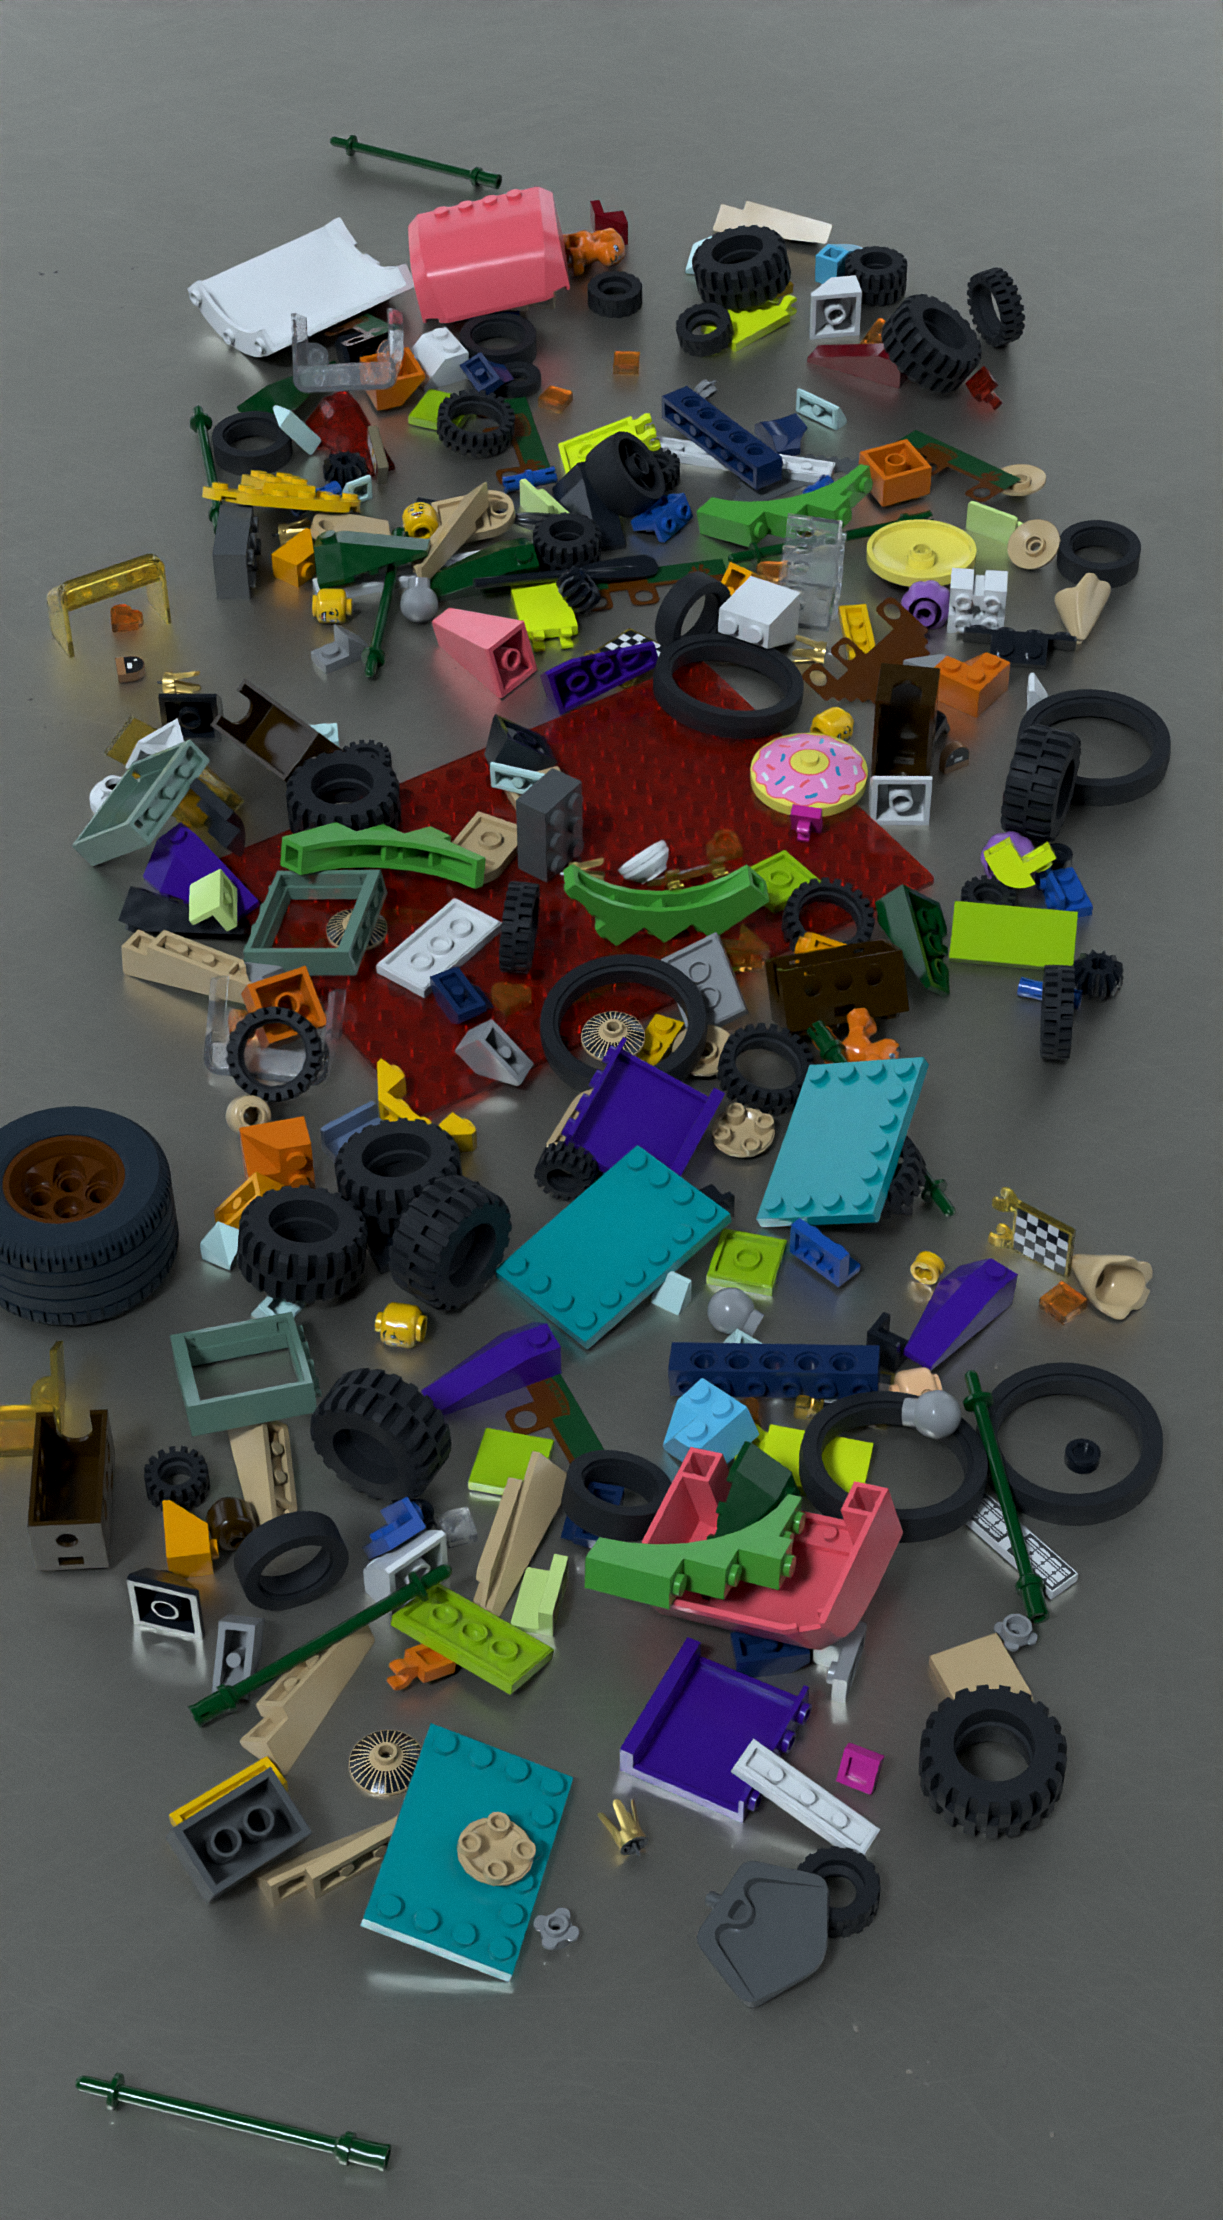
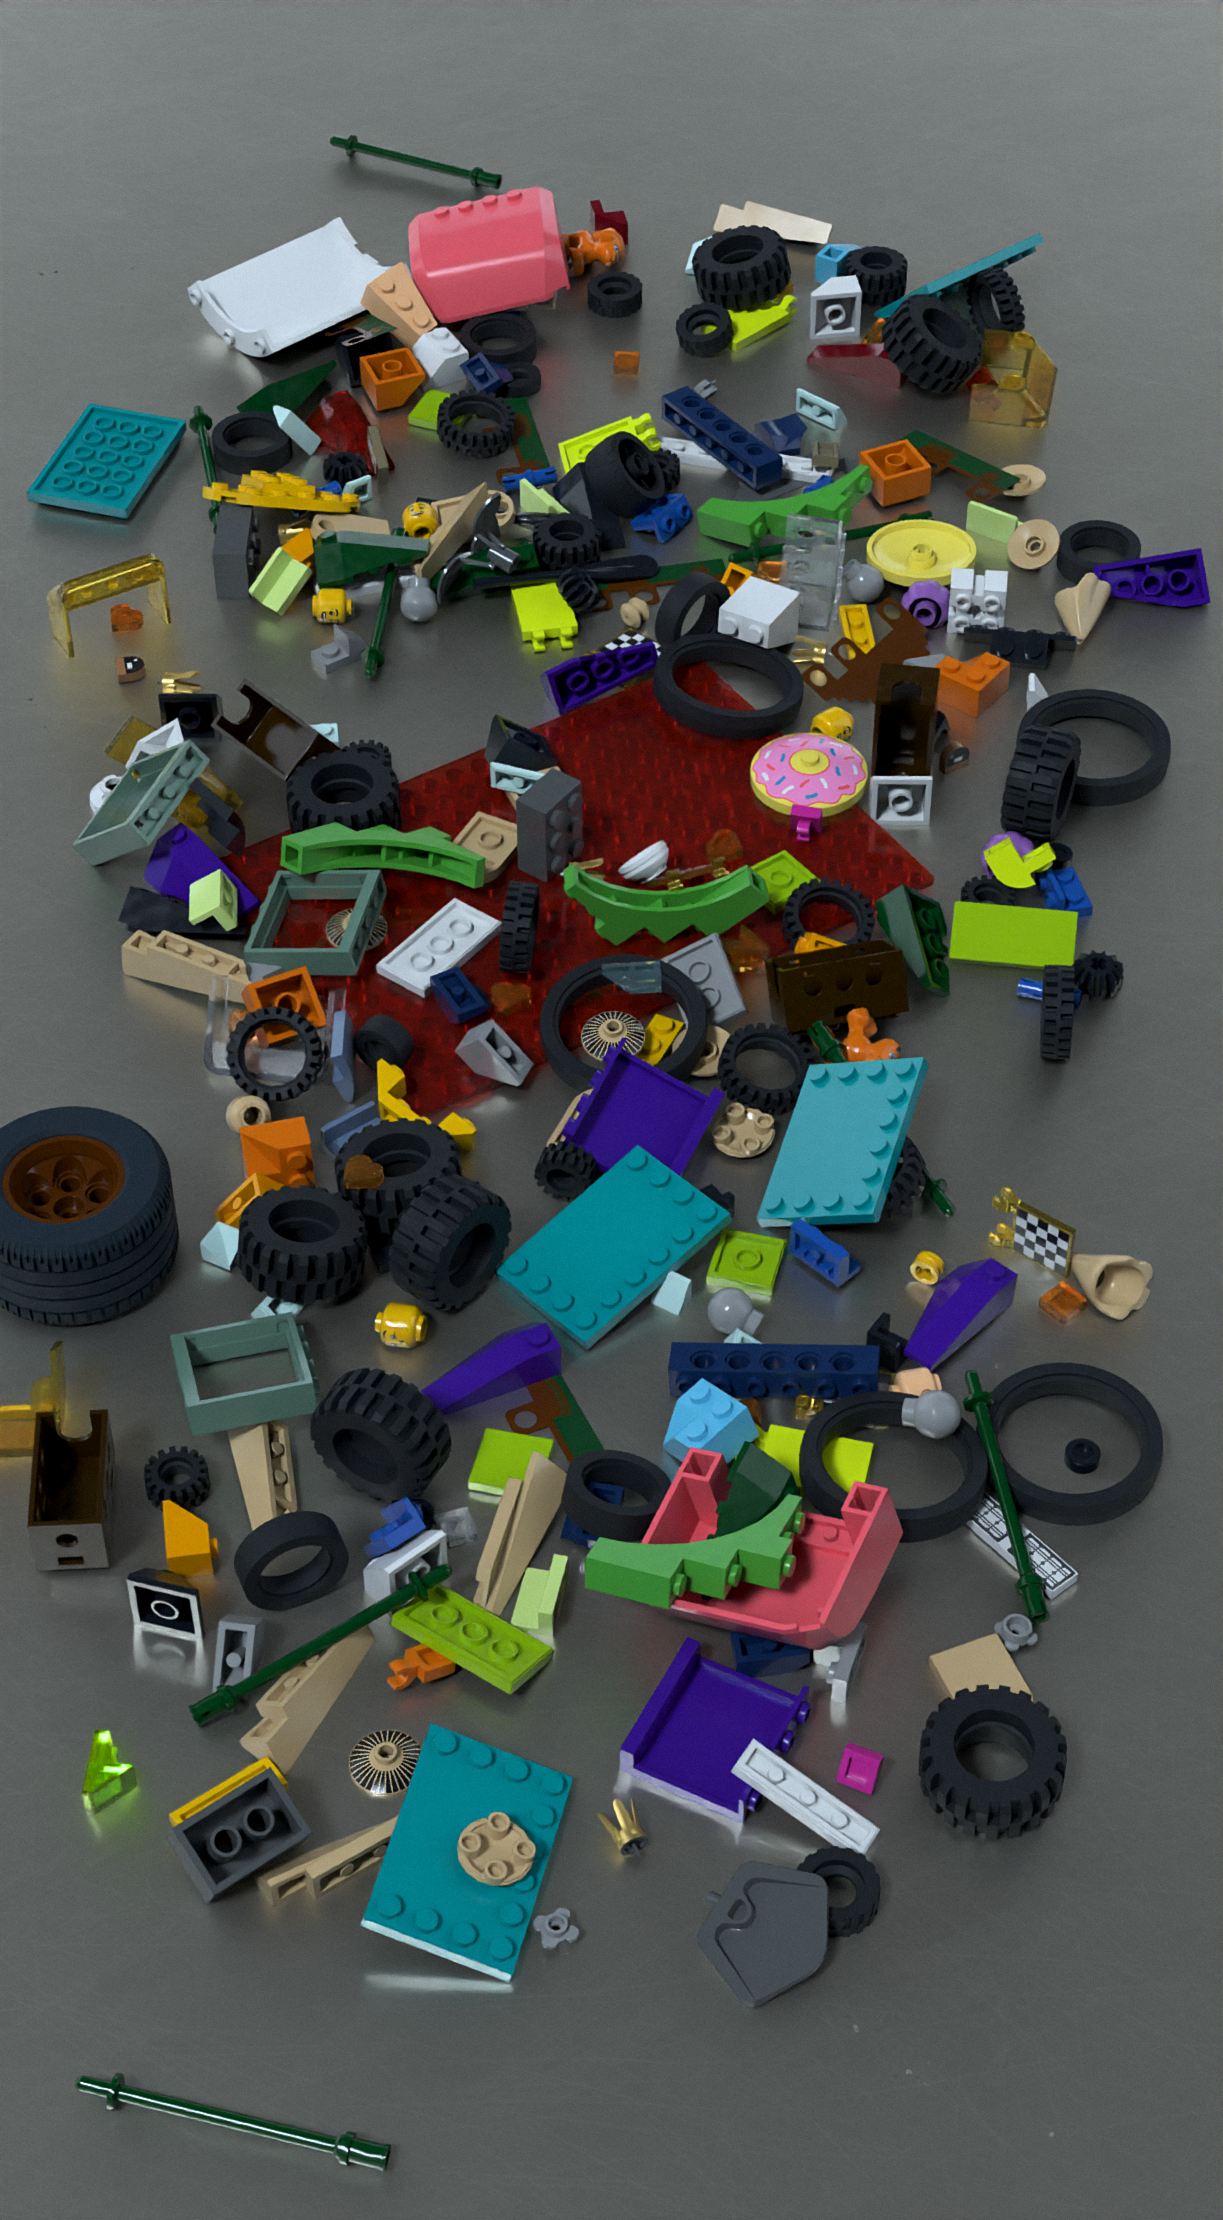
(104, 1777): none -> clear neon green slope
(107, 461): none -> teal plate
(230, 1522): dark brown head -> none
(280, 582): none -> yellowish green panel
(315, 374): clear windscreen -> none
(343, 1054): none -> sand blue slope
(362, 1173): none -> clear orange tile
(384, 1039): none -> black tyre
(399, 303): none -> light nougat wedge
(486, 530): none -> dark grey plant
(488, 647): coral slope -> none
(555, 399): clear orange tile -> none
(635, 612): none -> tan wheel
(635, 976): none -> clear light blue tile
(825, 454): none -> dark tan tile
(863, 581): none -> light grey piece
(949, 283): none -> teal plate
(1017, 399): none -> clear yellow windscreen
(1162, 579): none -> dark purple wedge

